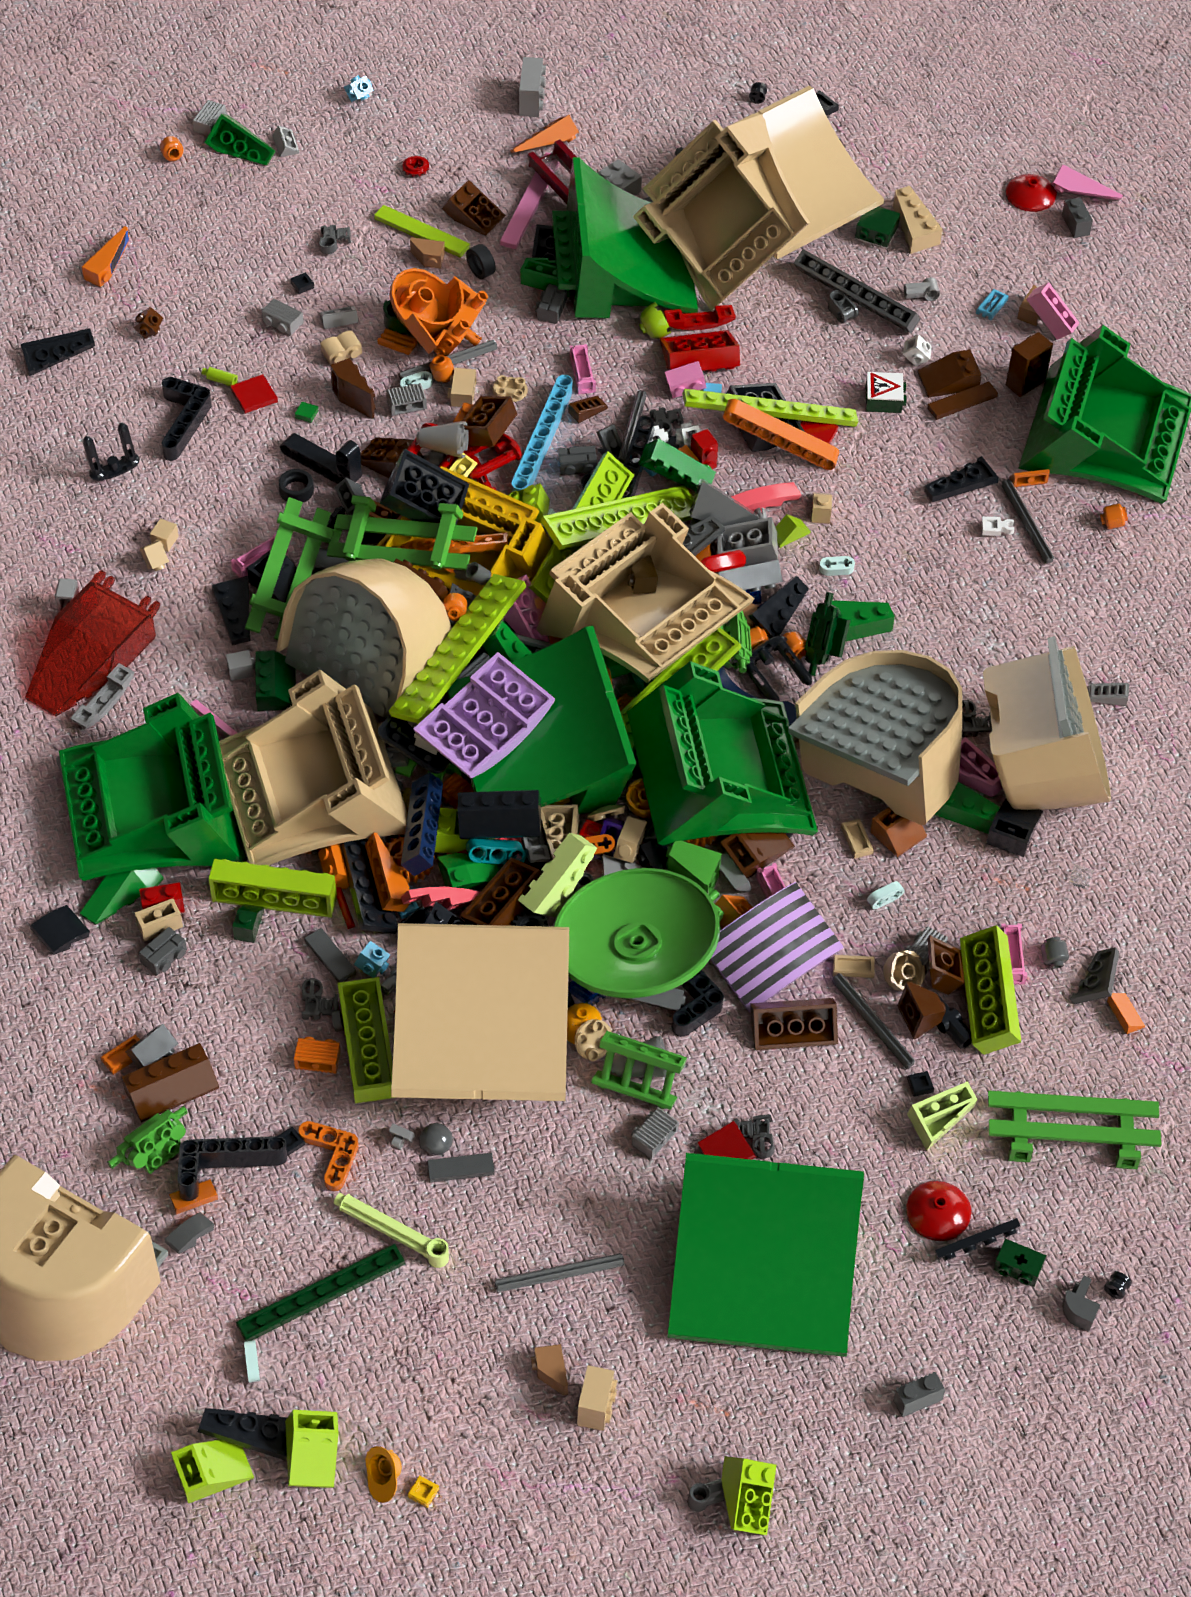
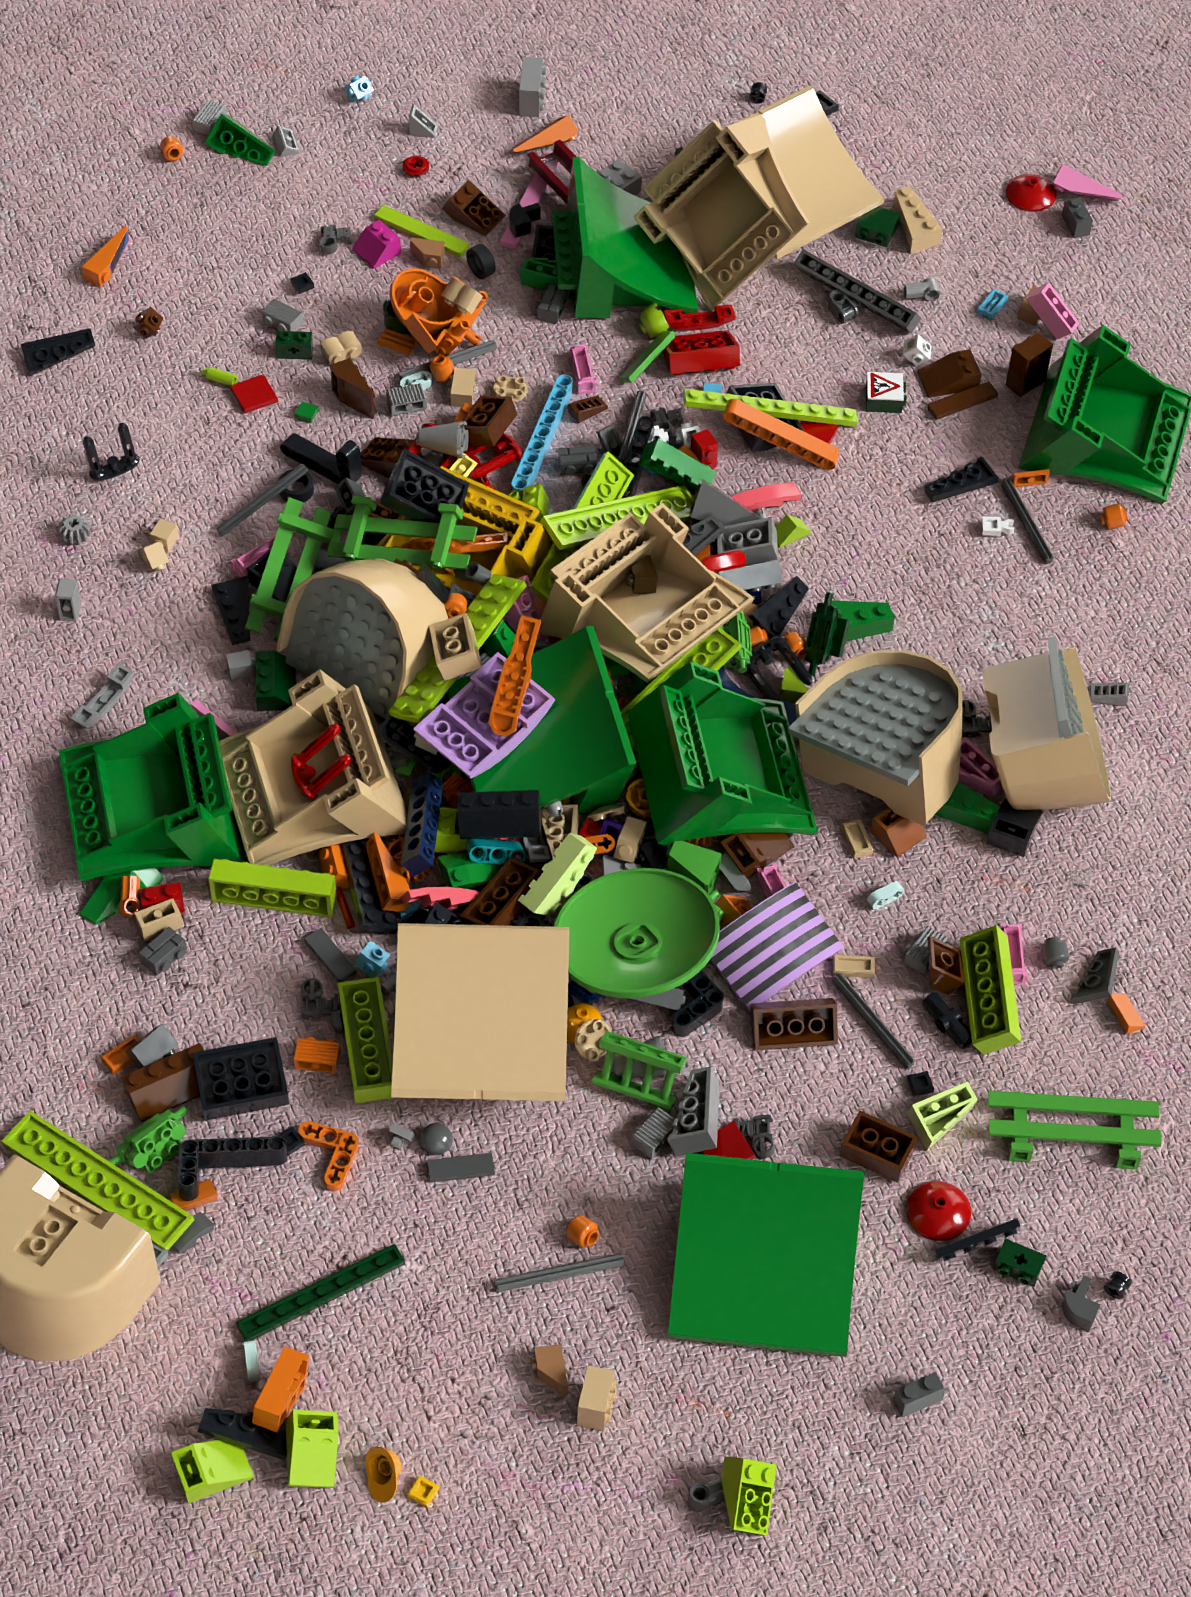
(59, 929): black slope -> none
(74, 529): none -> light grey gear
(88, 643): clear red windscreen -> none
(96, 1179): none -> lime plate
(129, 893): none -> orange piece
(196, 405): black beam -> none
(241, 1078): none -> black slope
(247, 922): dark green slope -> none
(262, 500): none -> dark grey axle
(281, 1390): none -> orange wedge
(294, 345): none -> dark green brick
(303, 773): none -> red piece
(339, 317): light grey slope -> none
(377, 244): none -> dark pink slope
(395, 1229): yellowish green piece -> none
(421, 124): none -> light grey slope
(433, 583): none -> black tile
(455, 646): none -> tan brick
(461, 295): none -> tan brick
(514, 679): none -> orange piece
(521, 218): none -> black brick
(555, 809): none -> light grey hinge
(582, 1231): none -> orange head
(647, 356): none -> bright green tile
(685, 377): bright pink brick -> none
(698, 1114): none -> light grey wedge
(792, 687): none -> lime slope
(821, 507): tan slope -> none
(836, 565): light aqua beam -> none
(878, 1146): none -> reddish brown brick
(903, 968): tan cylinder -> none
(920, 1009): reddish brown slope -> none

